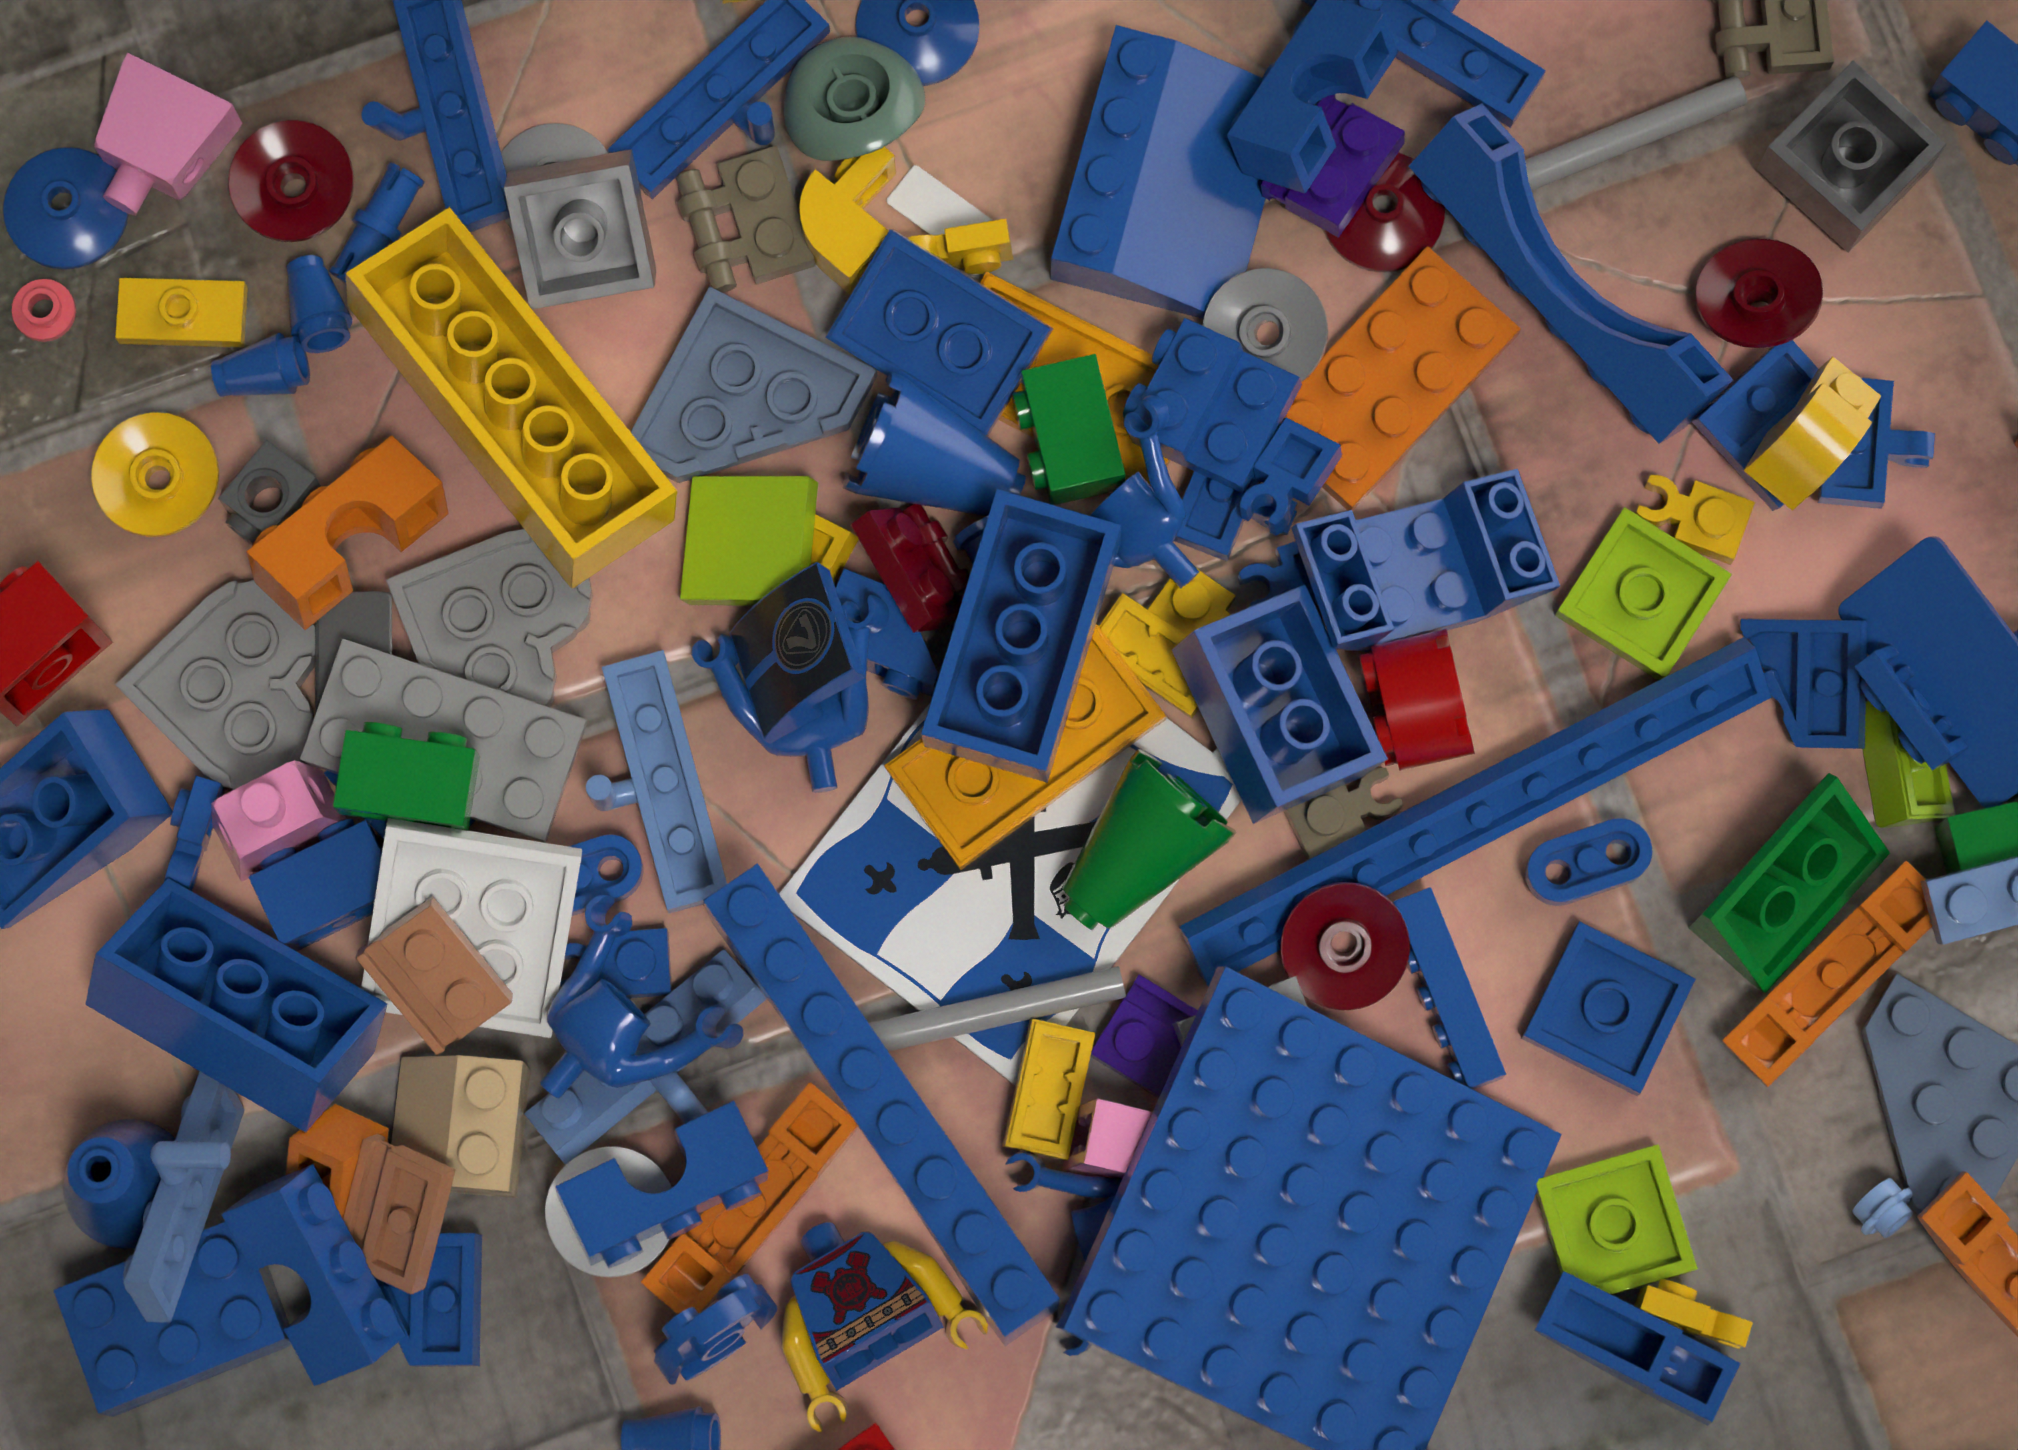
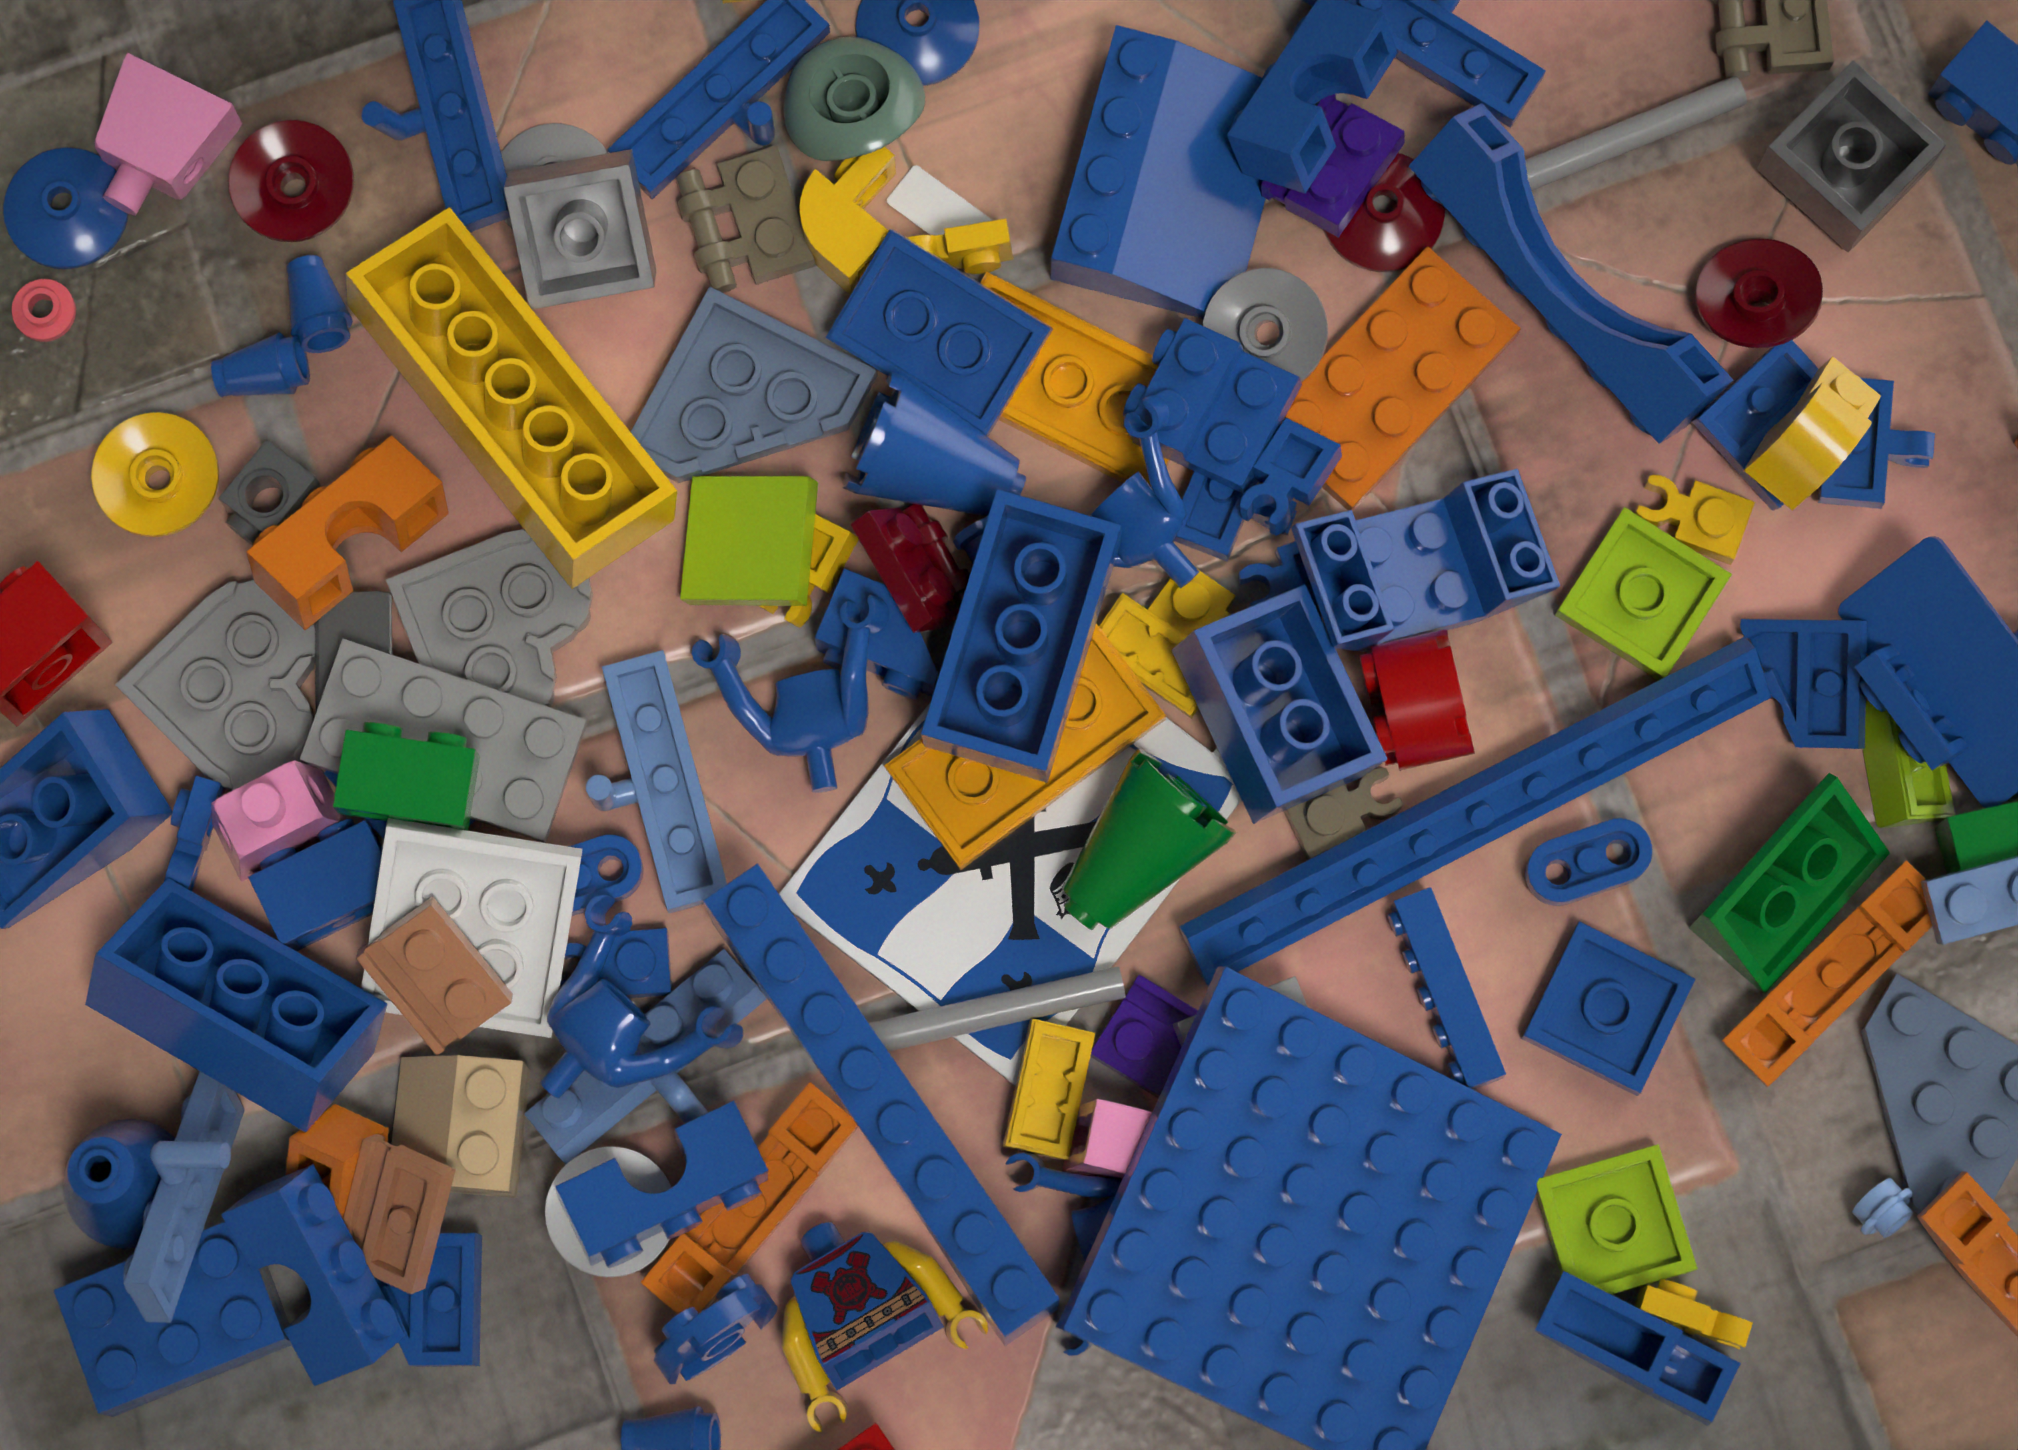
(181, 312): yellow plate -> none
(379, 221): blue pin -> none
(795, 651): black slope -> none
(1071, 430): green brick -> none
(1351, 977): dark red dish -> none

